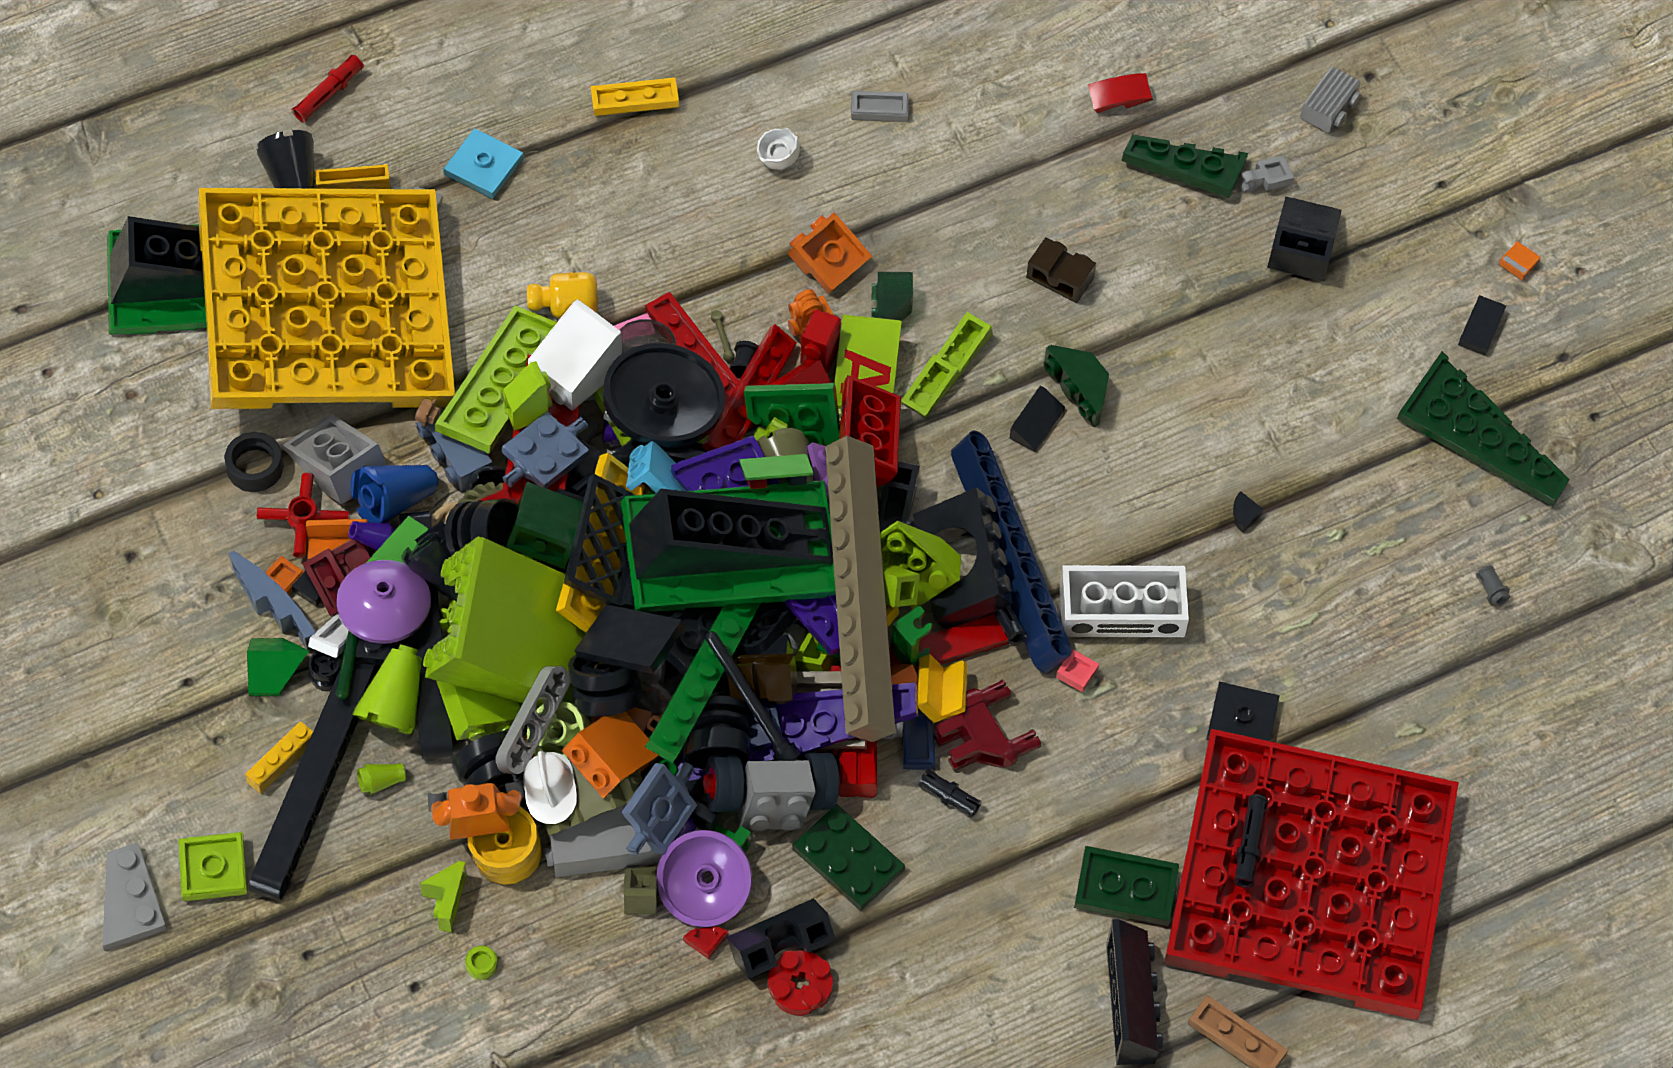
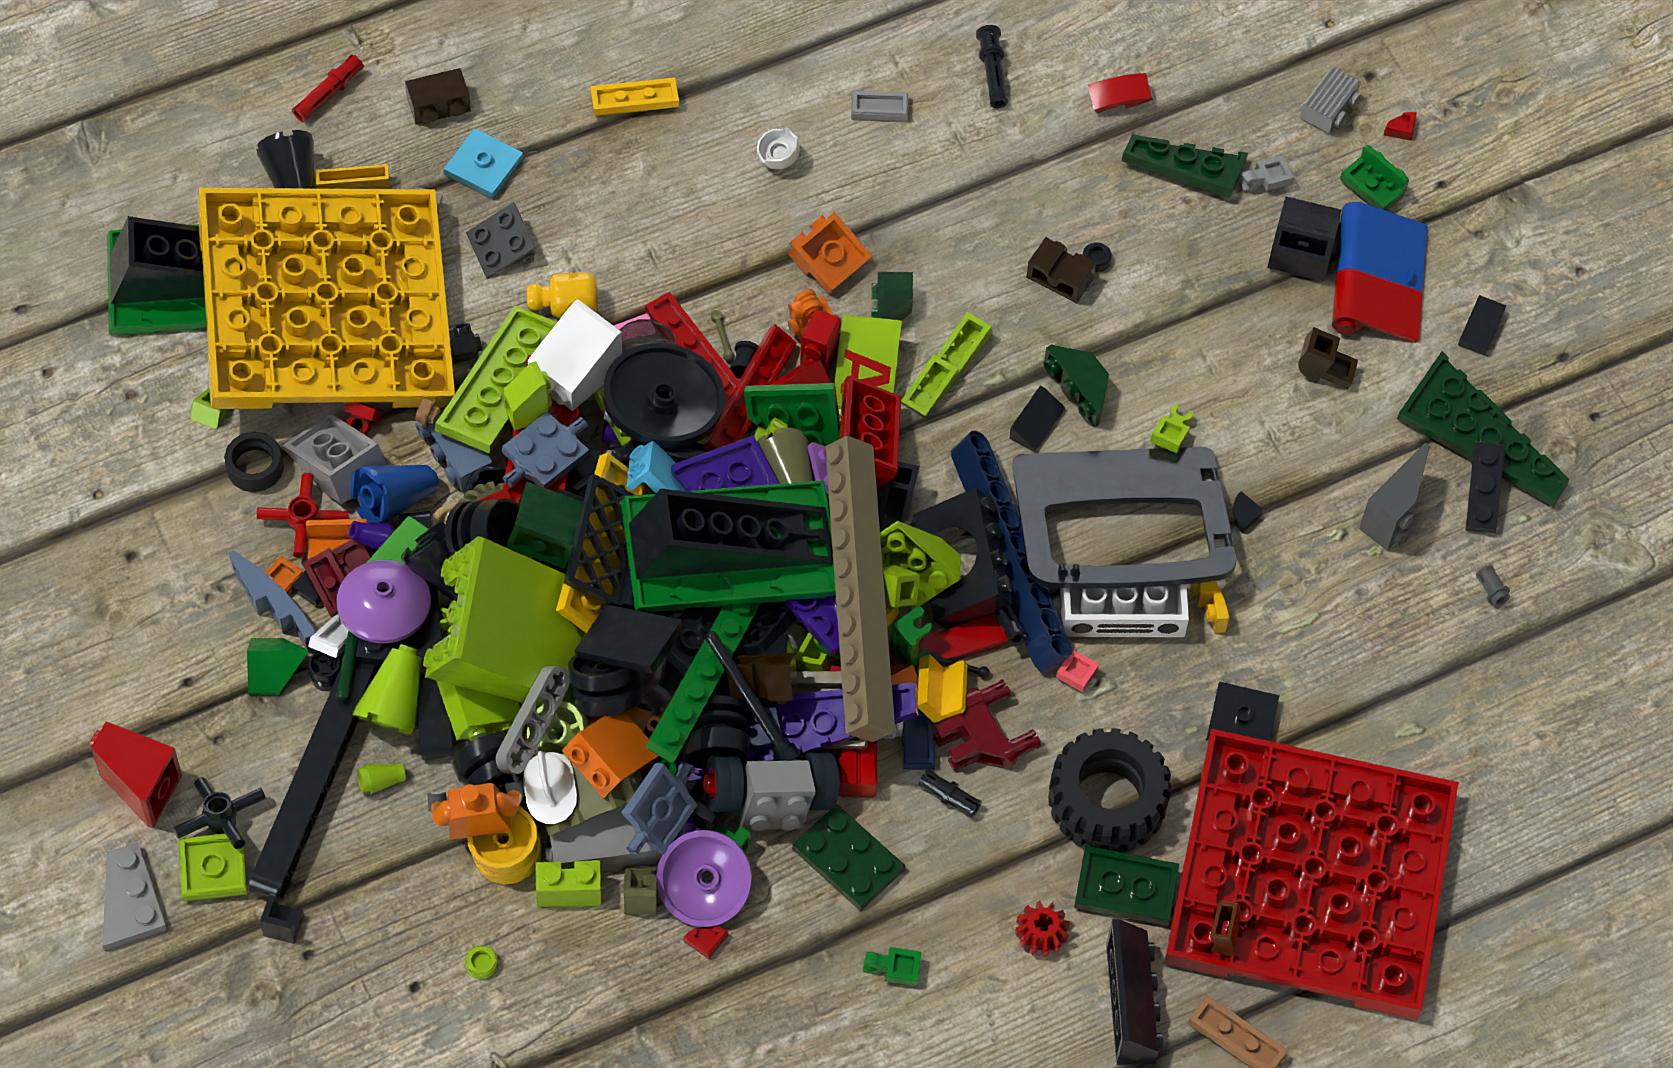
(136, 769): none -> red slope
(202, 411): none -> lime slope
(219, 813): none -> black bar
(279, 758): yellow piece -> none
(280, 921): none -> black panel
(364, 413): none -> red tile
(438, 96): none -> dark brown brick
(447, 889): lime slope -> none
(464, 343): none -> black plate
(501, 241): none -> dark grey hinge
(568, 886): none -> lime brick
(793, 467): bright green piece -> none
(799, 926): black arch -> none
(808, 998): red plate -> none
(900, 965): none -> green plate
(983, 671): none -> black hinge
(991, 55): none -> black pin
(1043, 917): none -> red gear
(1100, 254): none -> black tile
(1111, 754): none -> black tyre
(1121, 477): none -> door
(1172, 430): none -> lime plate
(1210, 596): none -> yellow slope
(1226, 912): none -> reddish brown piece
(1249, 850): black pin -> none
(1322, 360): none -> dark brown brick
(1375, 179): none -> green bracket
(1379, 272): none -> door
(1392, 505): none -> dark grey slope
(1401, 126): none -> red tile
(1485, 487): none -> black plate
(1519, 260): orange tile -> none

